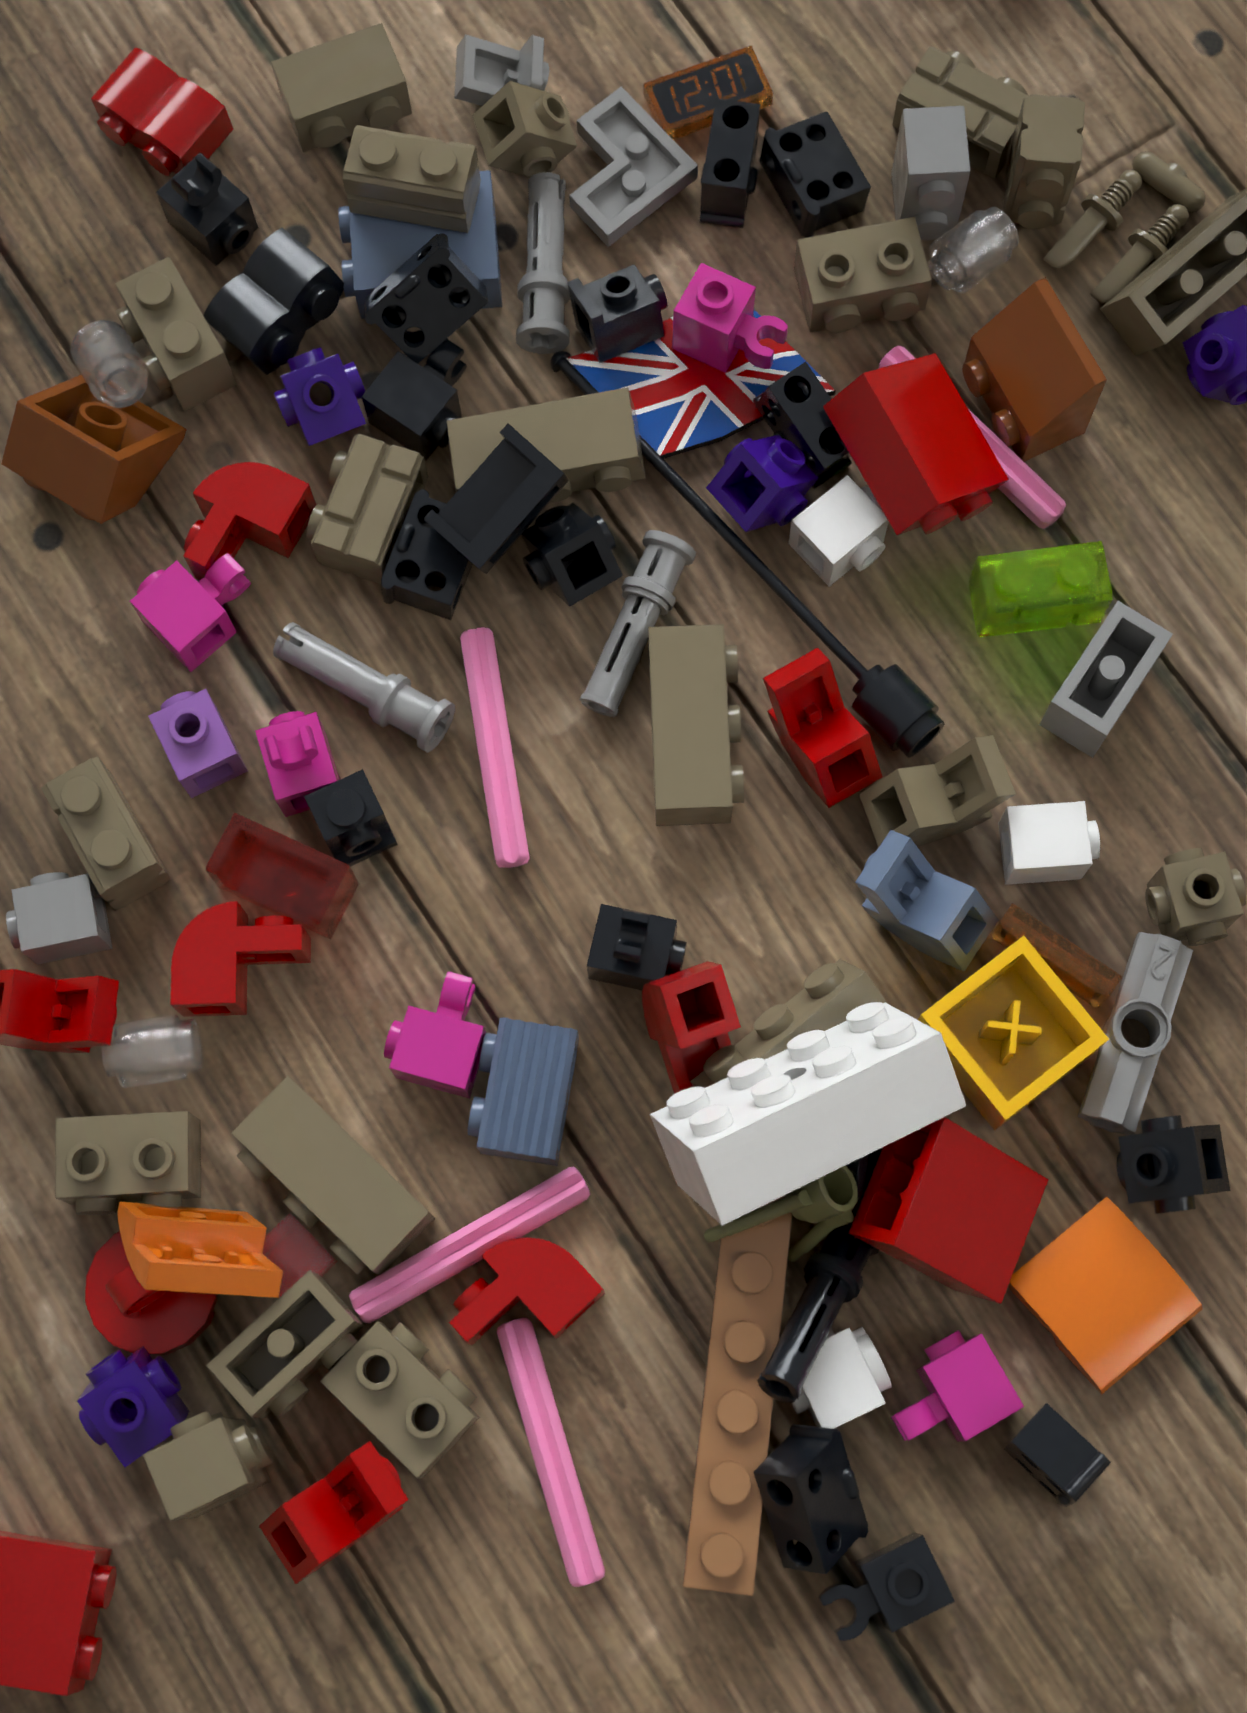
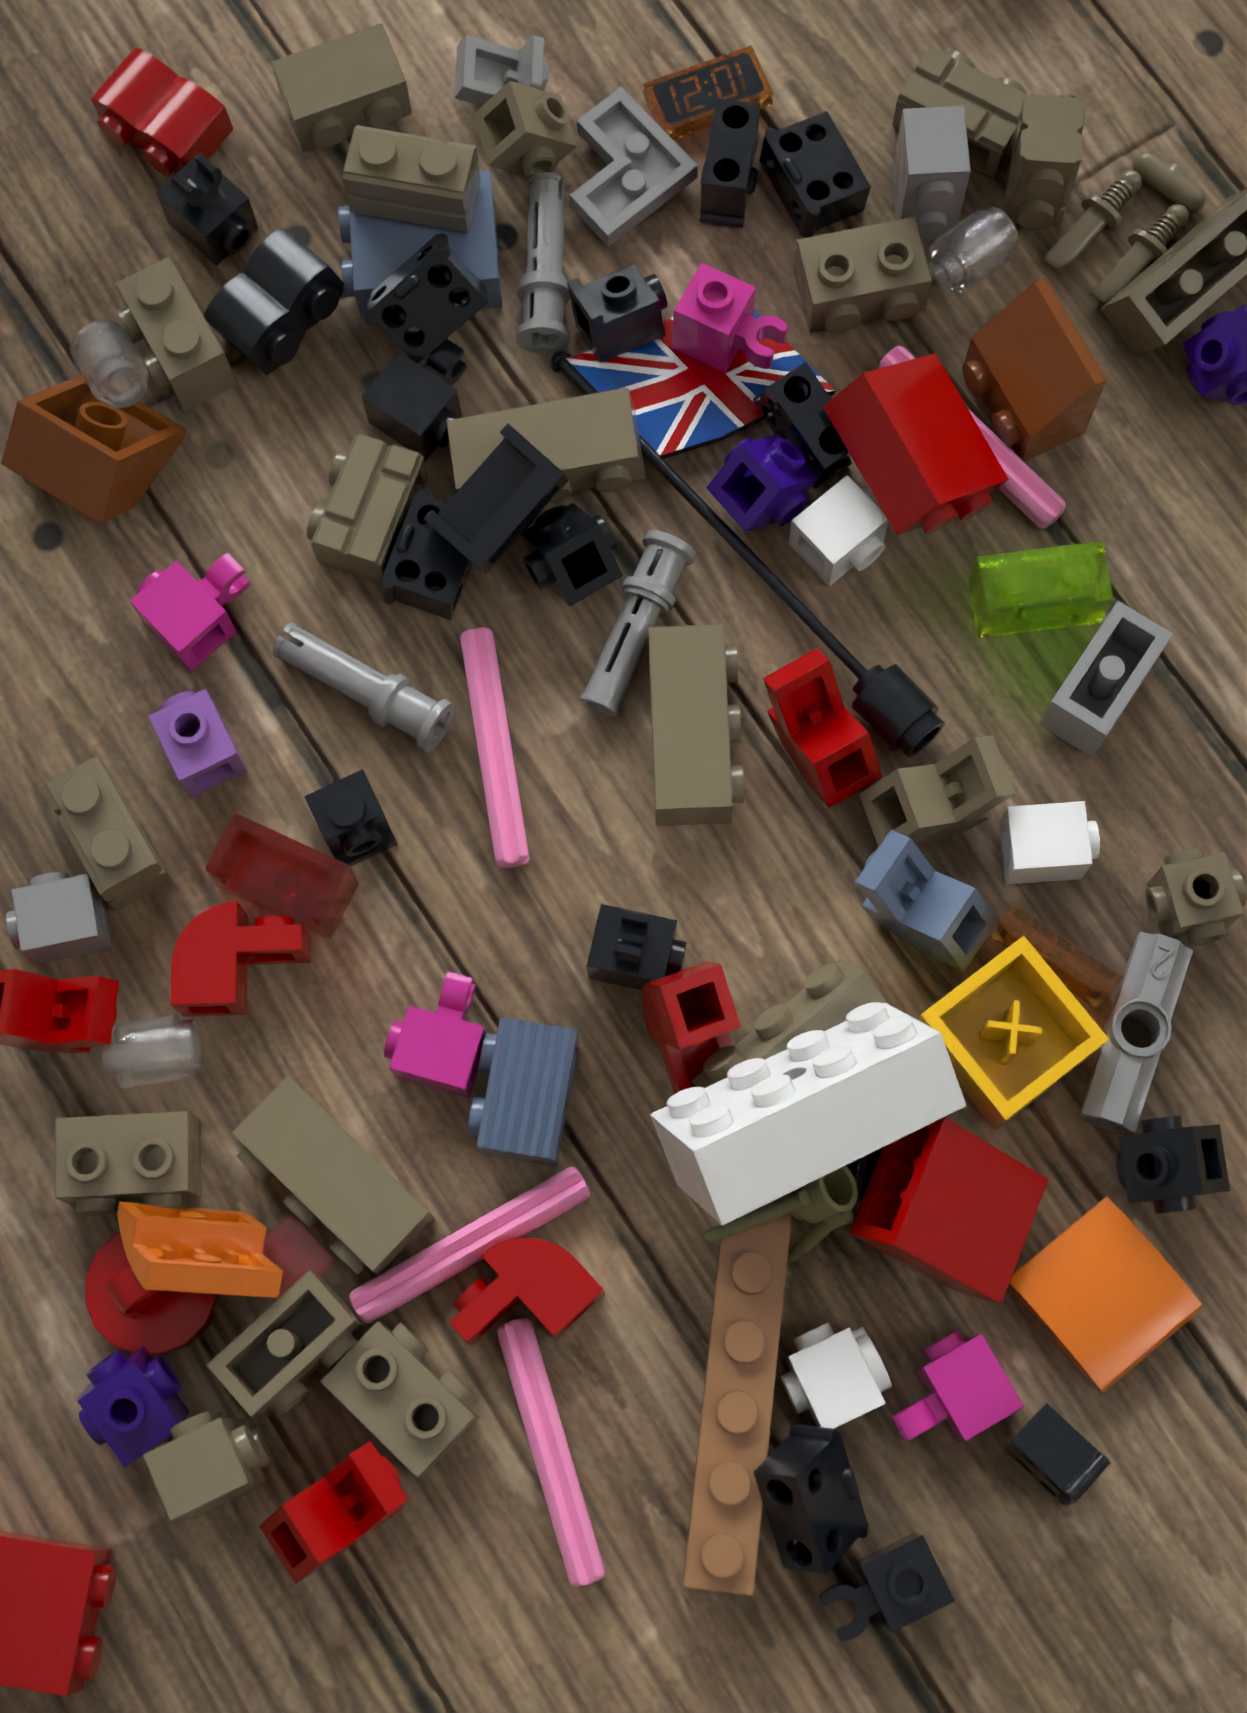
(247, 503): red brick -> none
(296, 759): dark pink brick -> none
(317, 421): dark purple brick -> none
(831, 1280): black pin -> none

